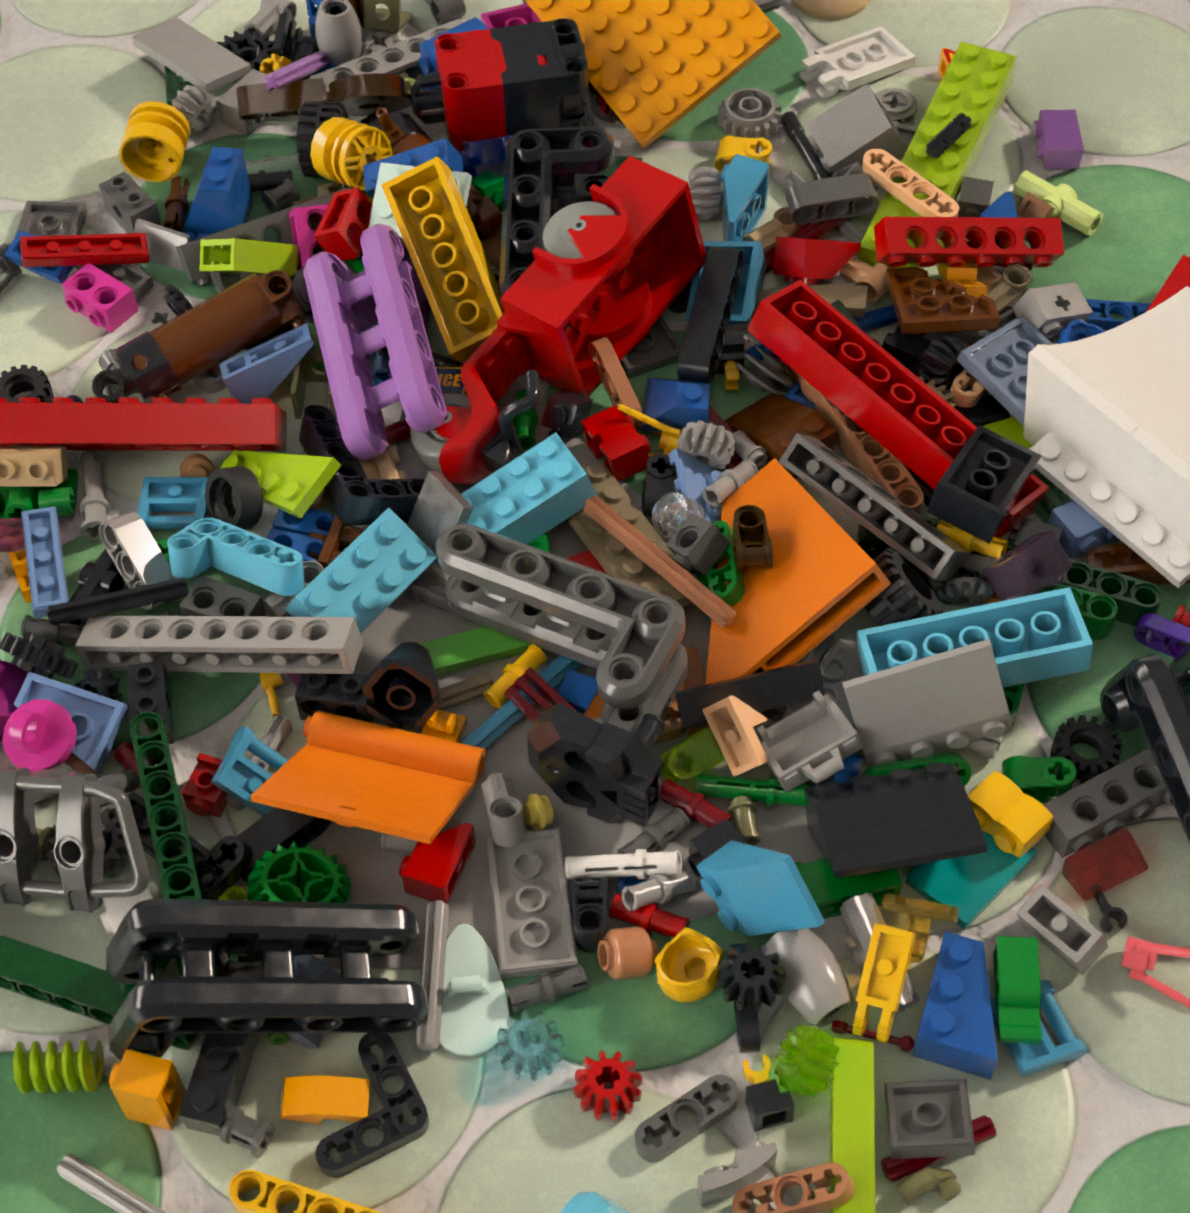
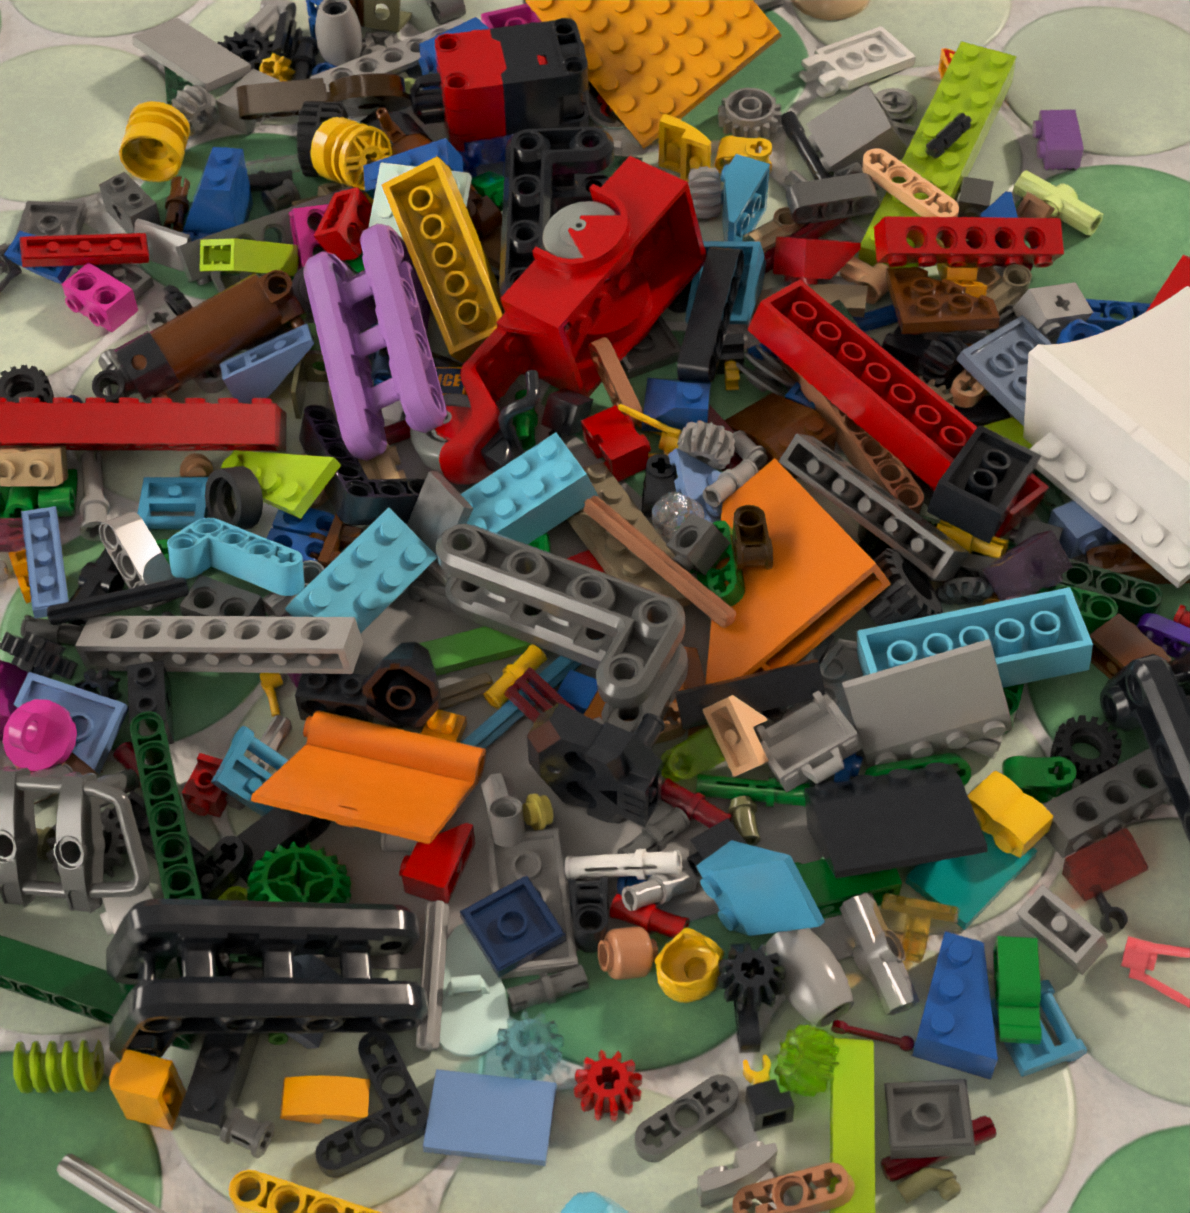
(295, 71): medium lavender axle -> none
(490, 1117): none -> medium blue tile
(512, 926): none -> dark blue tile
(682, 146): none -> yellow slope
(883, 978): yellow hinge -> none
(1120, 643): none -> reddish brown brick

